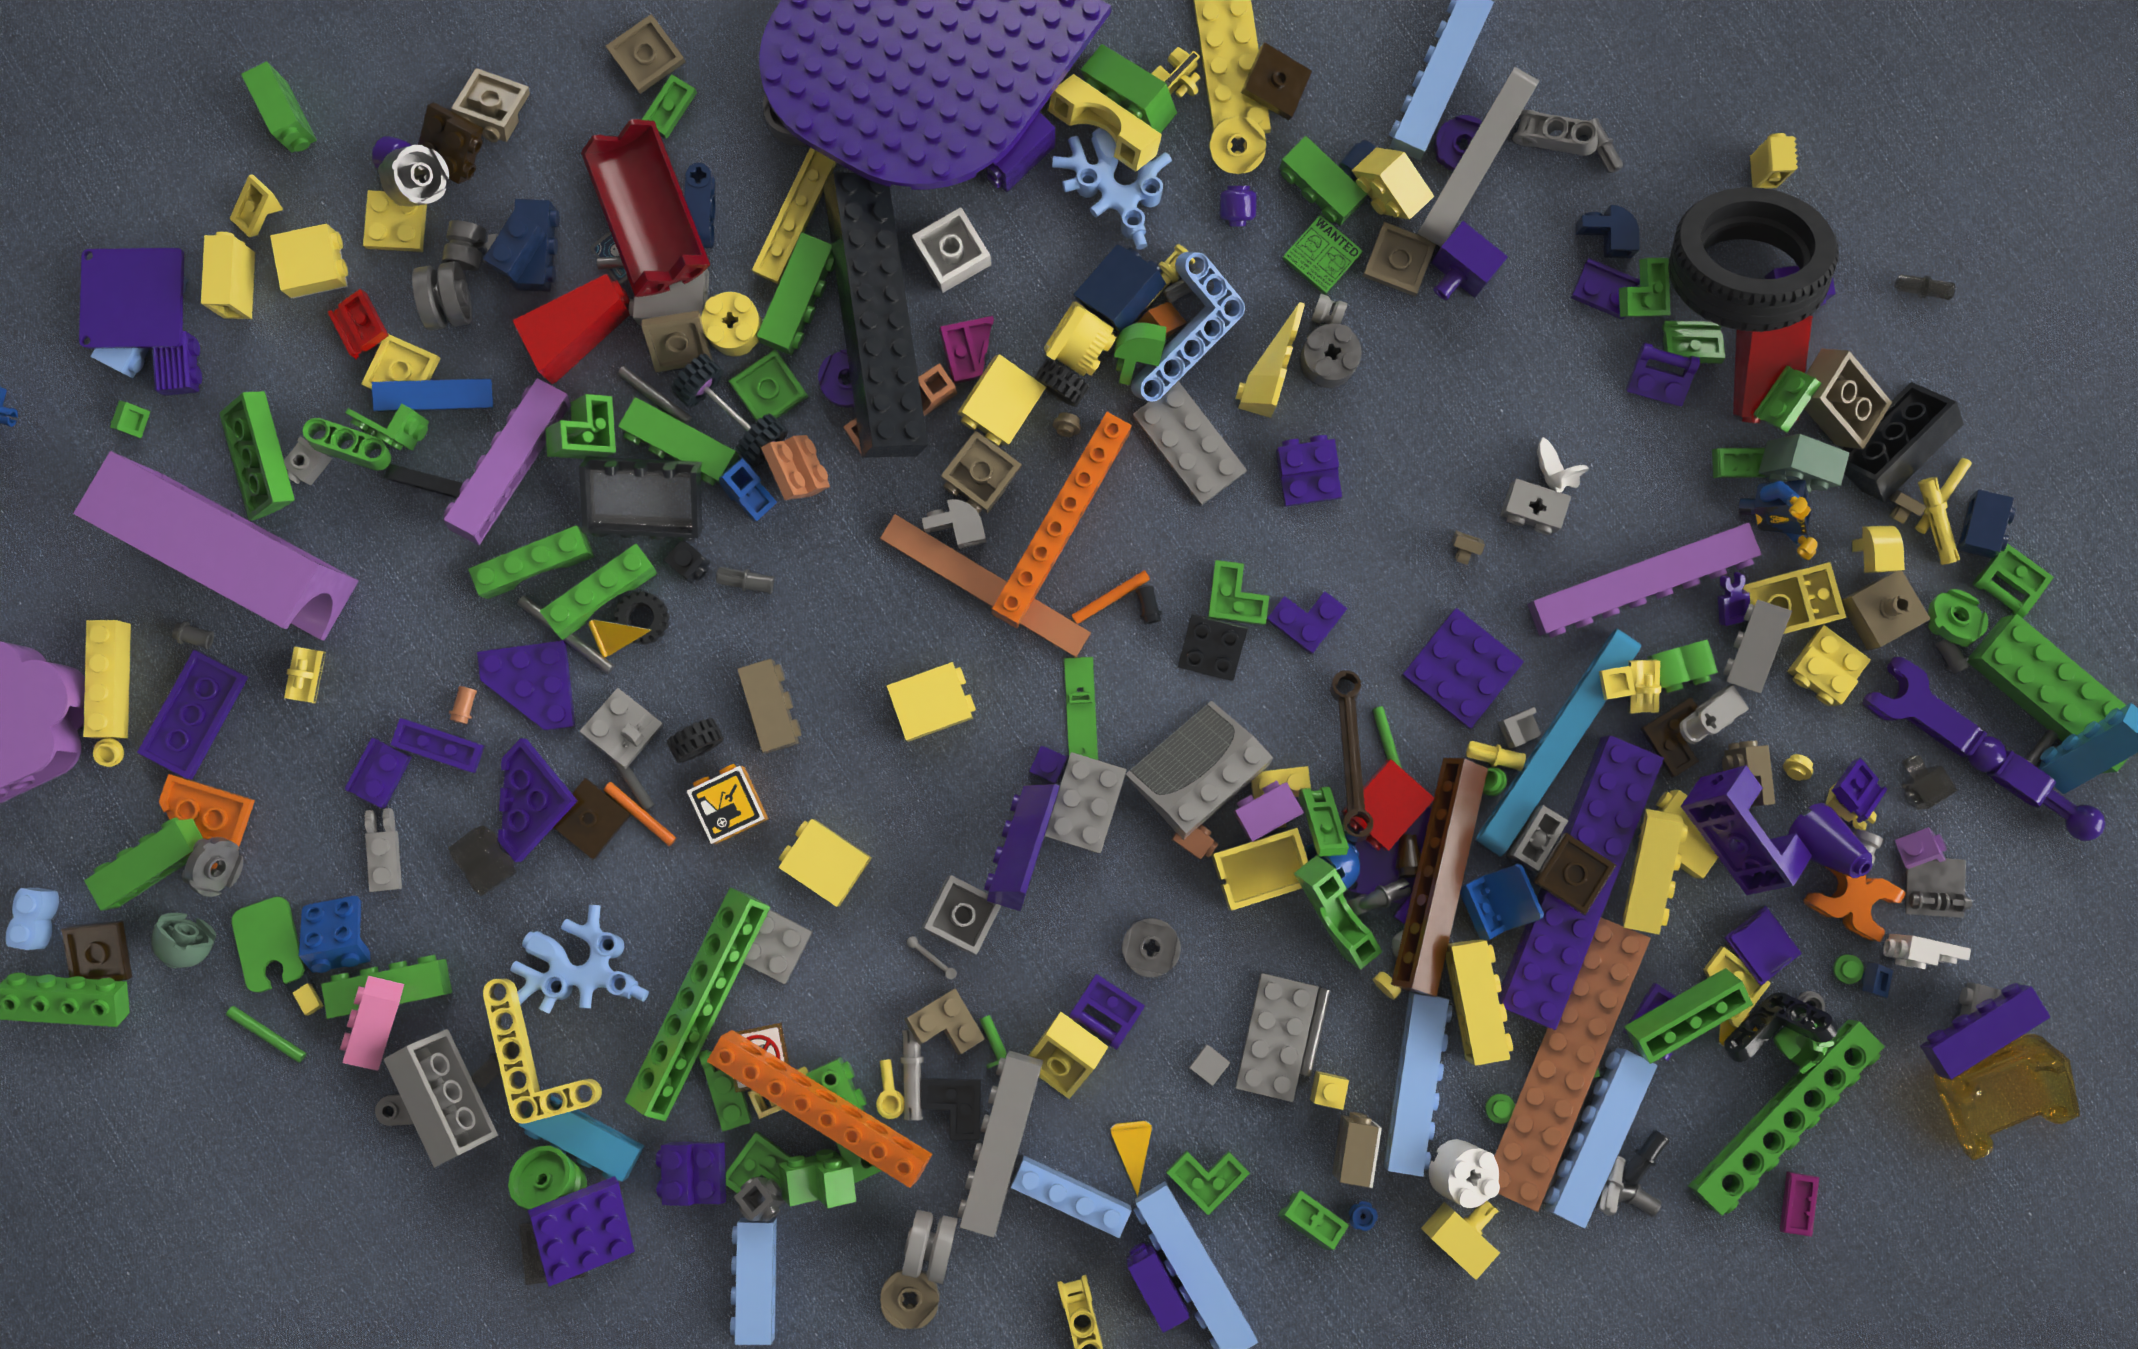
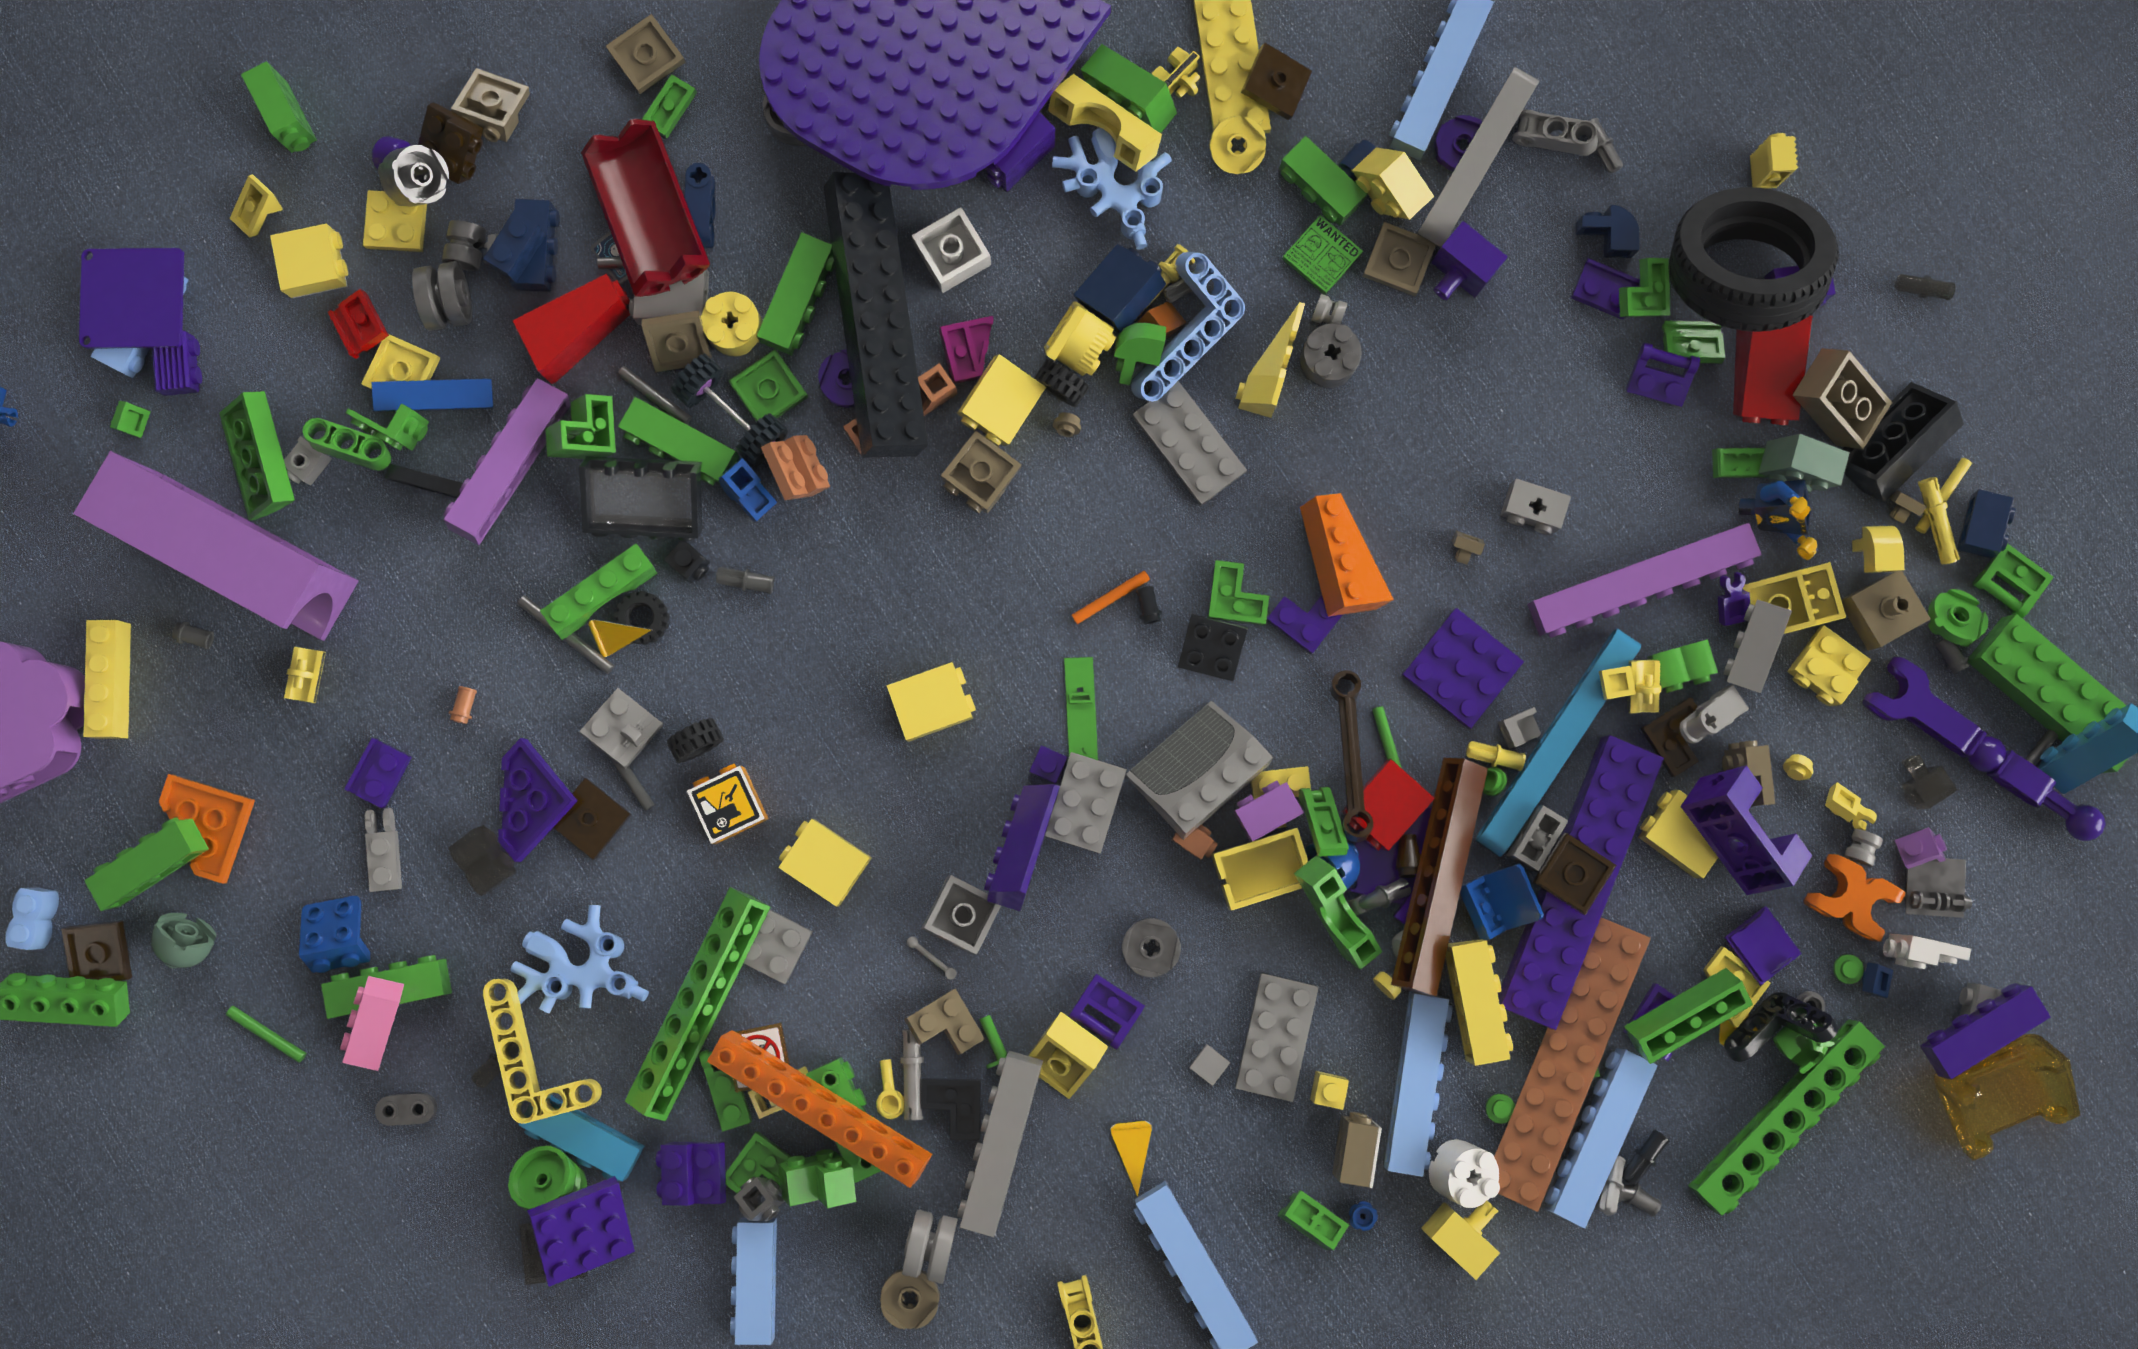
(108, 752): light yellow plate -> none
(192, 714): dark purple plate -> none
(204, 855): flat silver plate -> none
(228, 276): light yellow brick -> none
(265, 935): bright green piece -> none
(304, 994): light yellow piece -> none
(437, 745): dark purple plate -> none
(440, 1097): light grey brick -> none
(512, 568): bright green arch -> none
(533, 681): dark purple plate -> none
(639, 813): orange bar -> none
(769, 705): dark tan brick -> none
(794, 216): light yellow plate -> none
(962, 518): light grey brick -> none
(981, 583): nougat tile -> none
(1061, 520): orange brick -> none
(1071, 1196): light blue brick -> none
(1156, 1286): dark purple brick -> none
(1209, 1186): bright green plate -> none
(1238, 205): dark purple head -> none
(1309, 471): dark purple plate -> none
(1315, 1032): flat silver bar -> none
(1341, 558): none -> orange wedge
(1553, 471): white piece -> none
(1653, 871): light yellow brick -> none
(1787, 398): bright green plate -> none
(1799, 1204): magenta plate -> none
(1832, 841): dark purple cone -> none
(1859, 790): dark purple plate -> none

